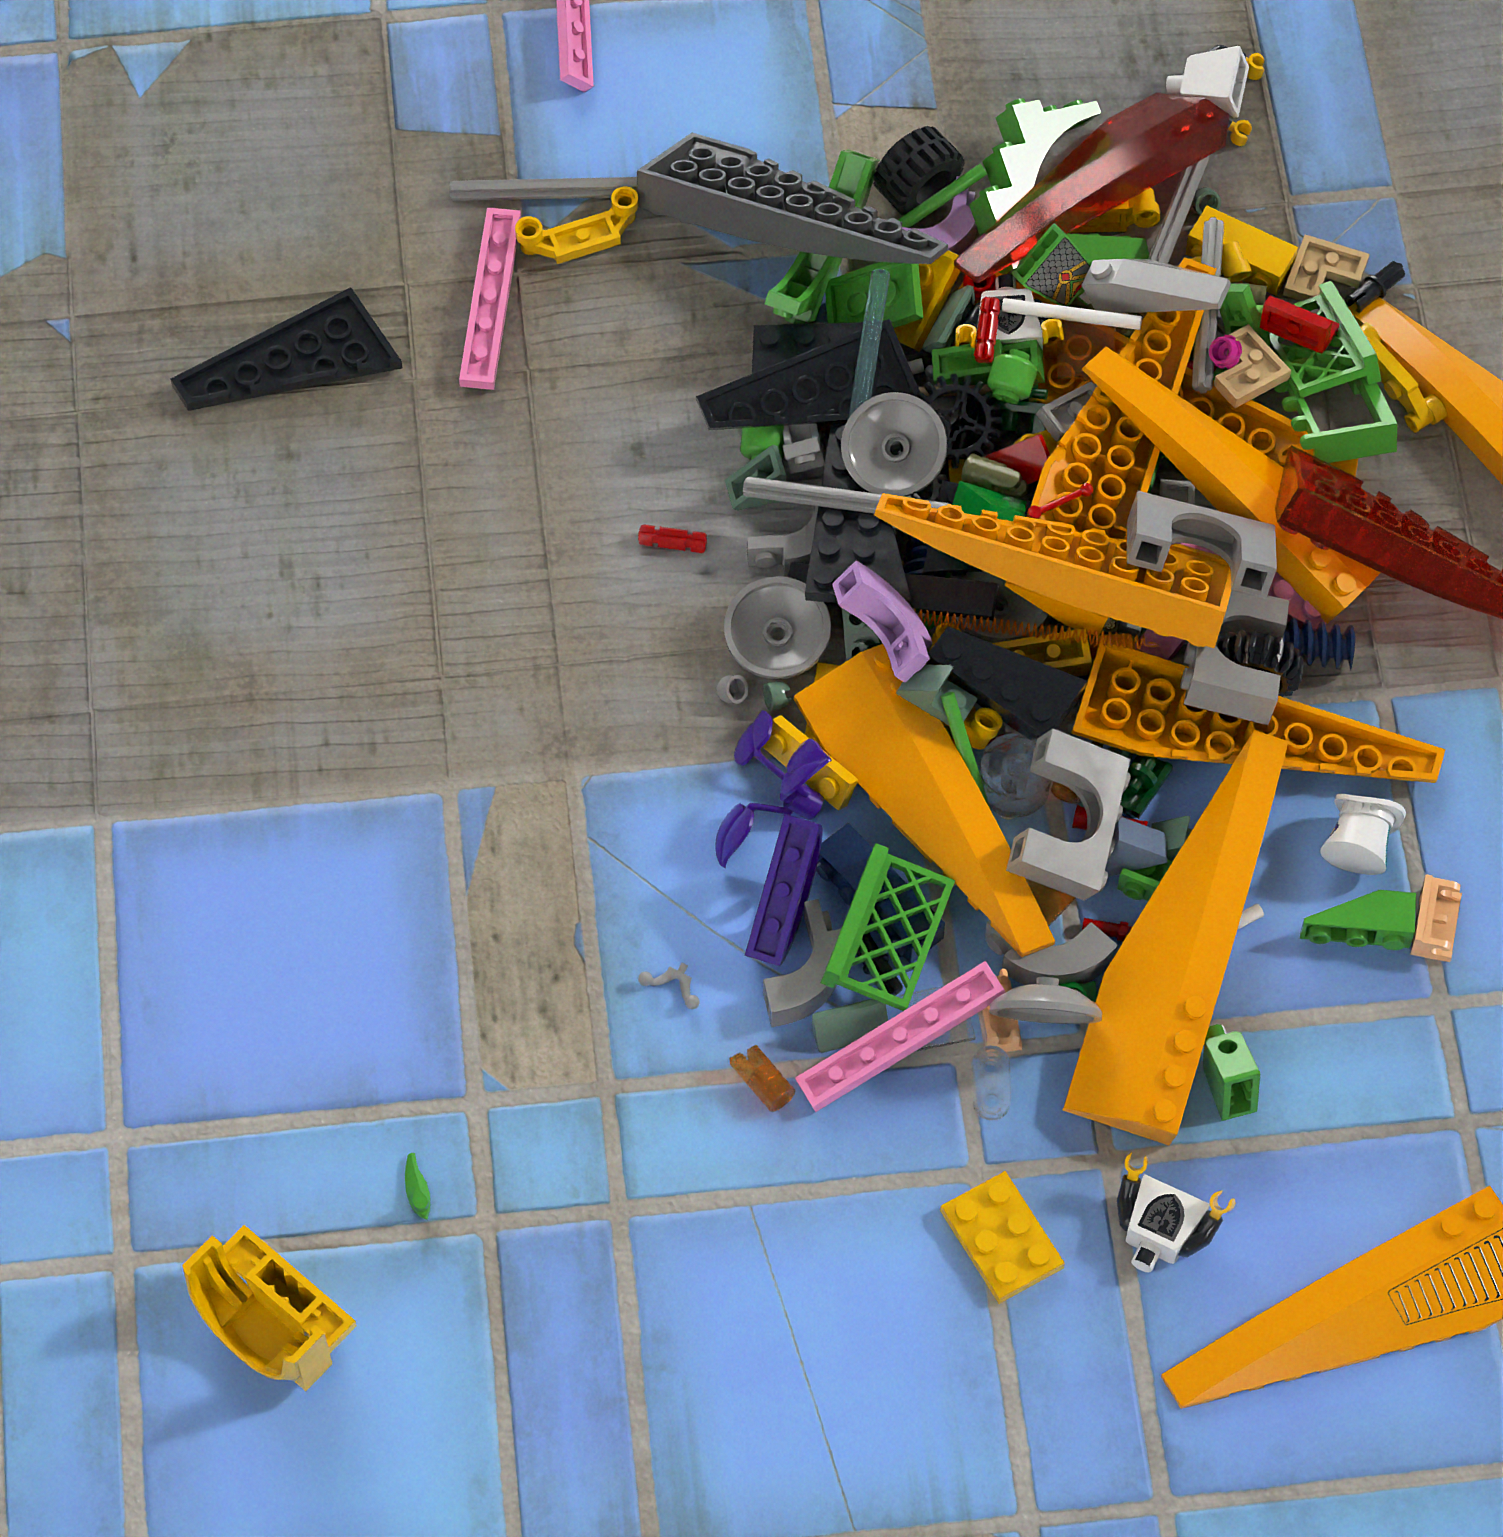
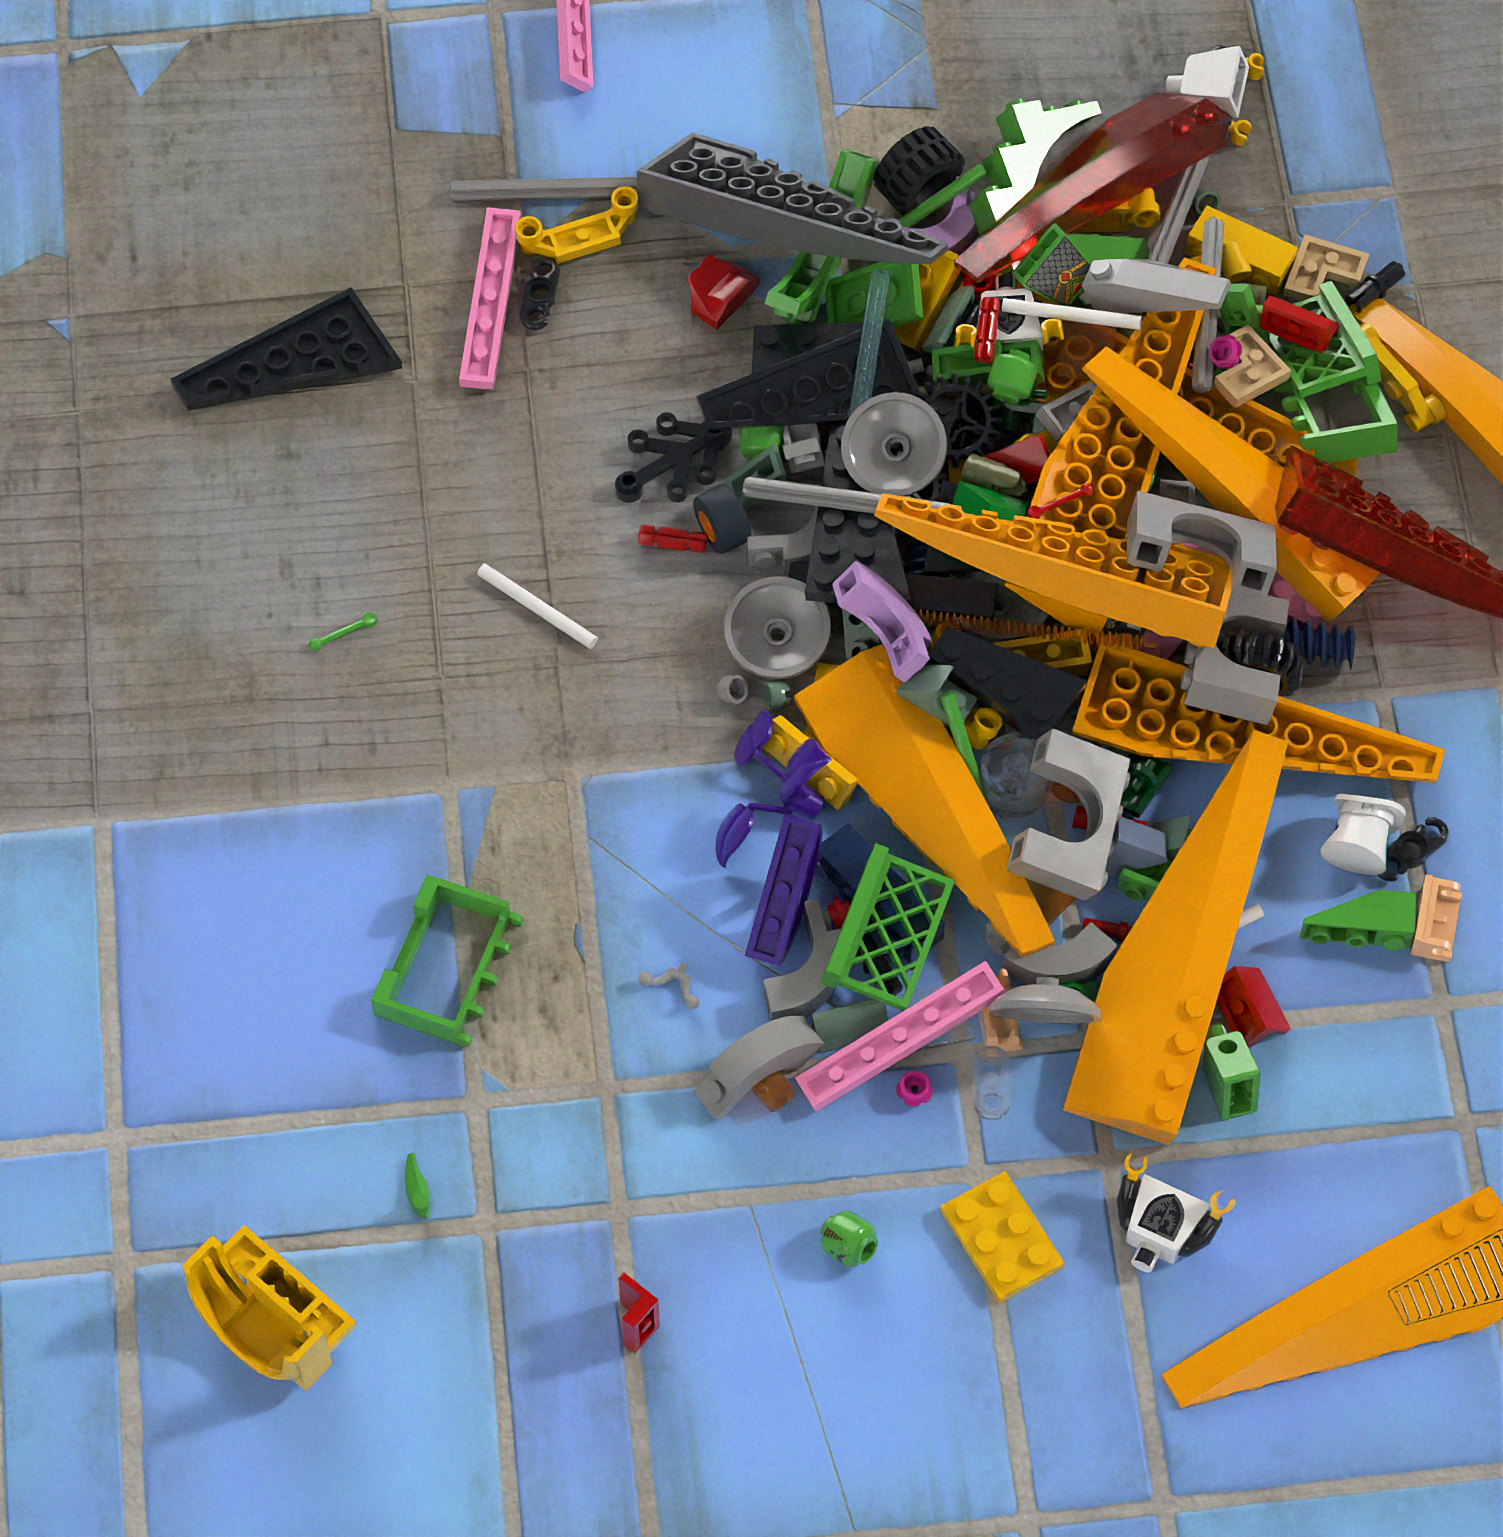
(369, 620): none -> bright green hinge
(391, 982): none -> bright green hinge
(532, 305): none -> black piece
(537, 606): none -> white bar
(642, 1313): none -> red panel
(675, 454): none -> black plant
(719, 289): none -> red slope
(722, 518): none -> black wheel
(765, 1050): none -> light grey arch
(838, 912): none -> red plate
(849, 1239): none -> bright green head
(914, 1079): none -> dark pink plate
(1250, 1005): none -> red panel
(1427, 844): none -> black piece

